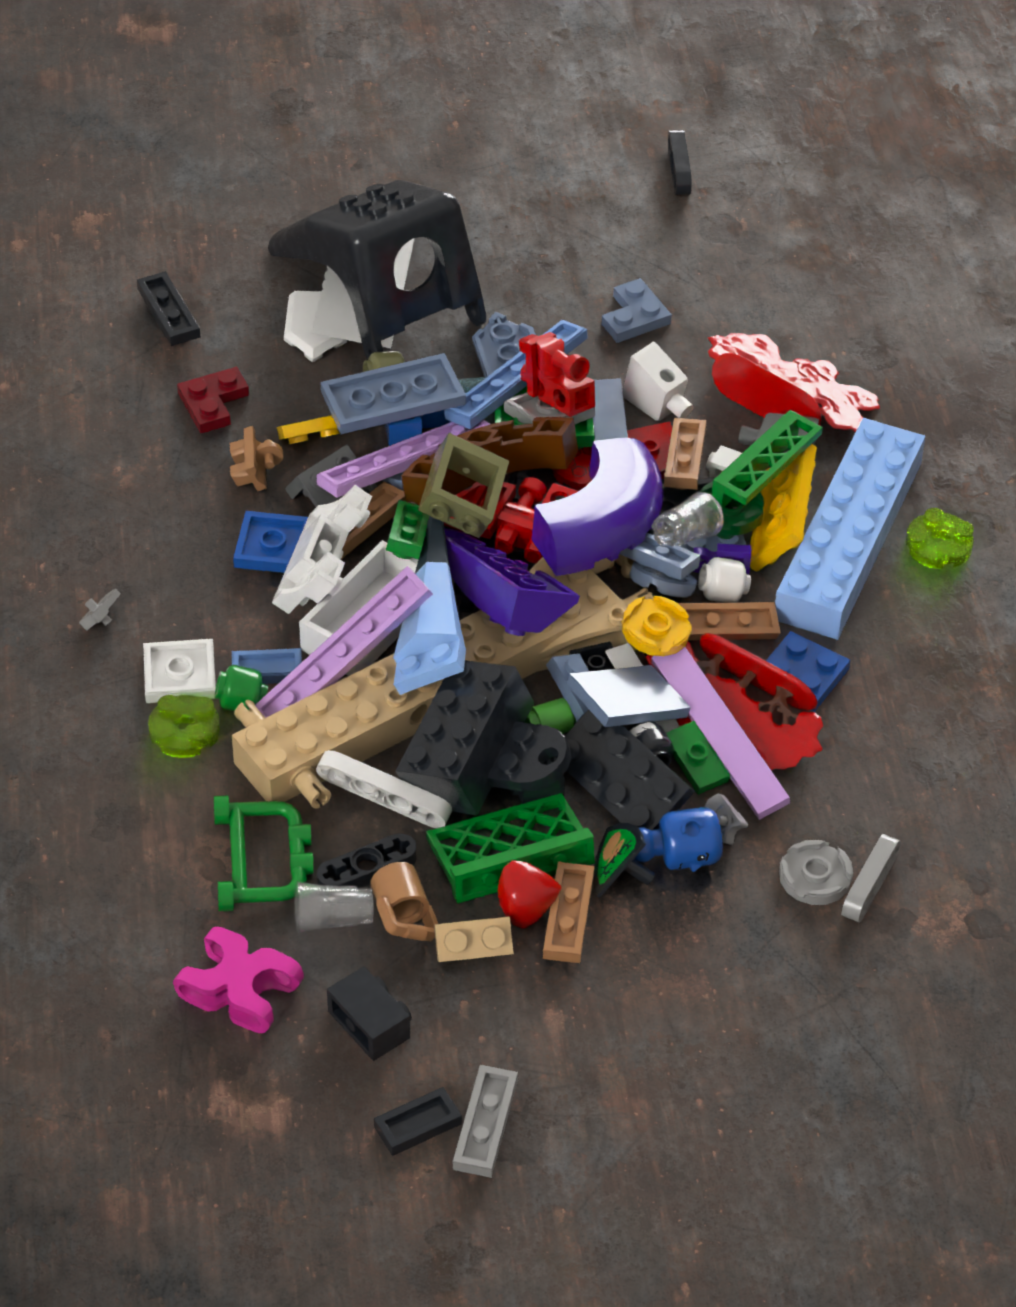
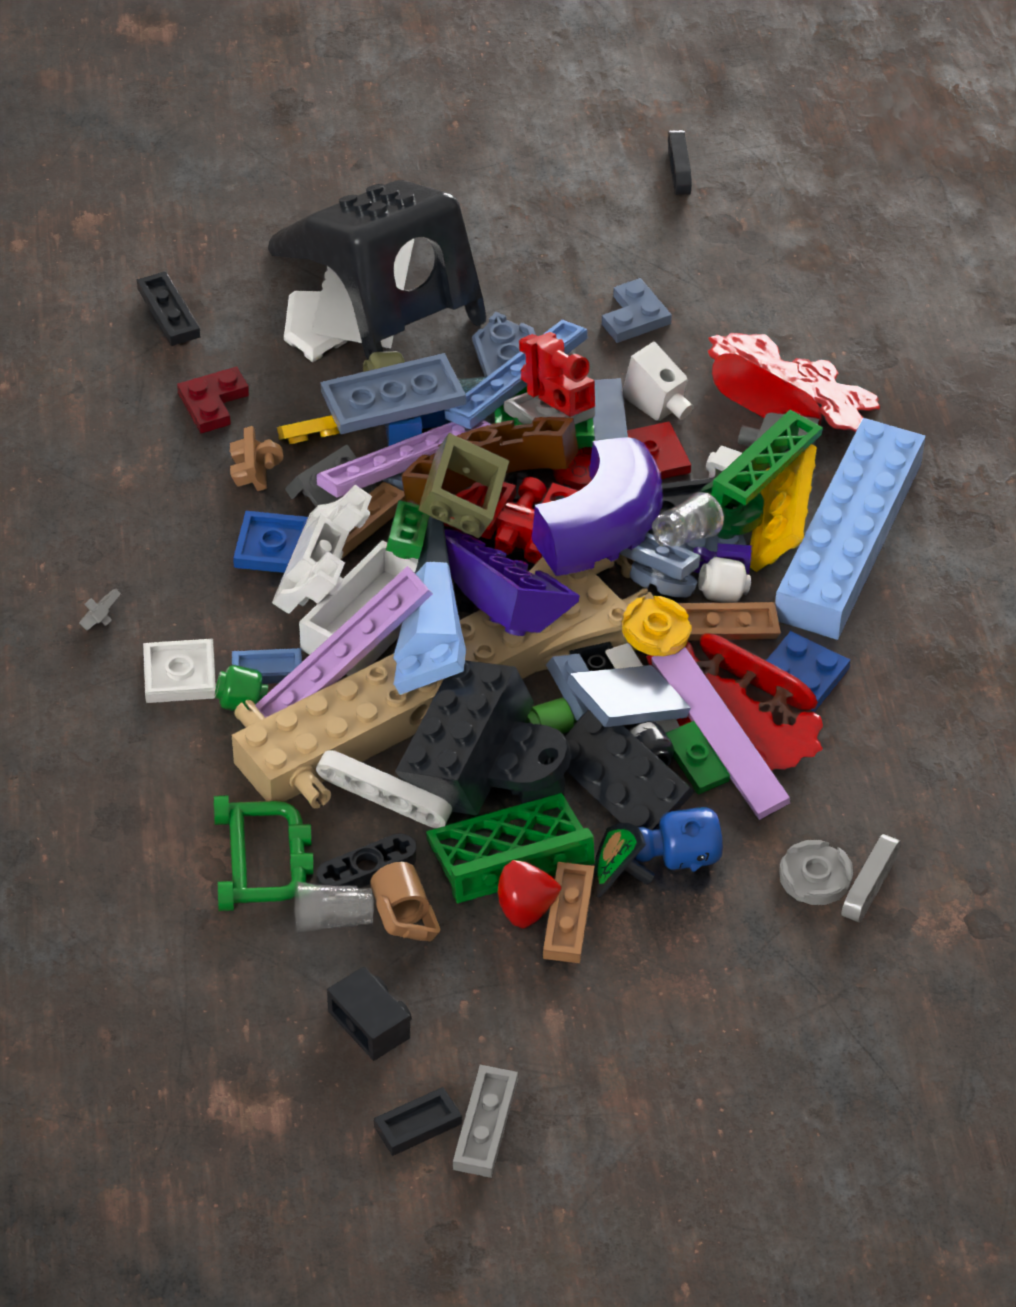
(174, 710): clear neon green plate -> none
(238, 979): dark pink piece -> none
(473, 939): tan plate -> none
(685, 453): medium nougat plate -> none
(729, 818): light grey piece -> none
(939, 525): clear neon green plate -> none

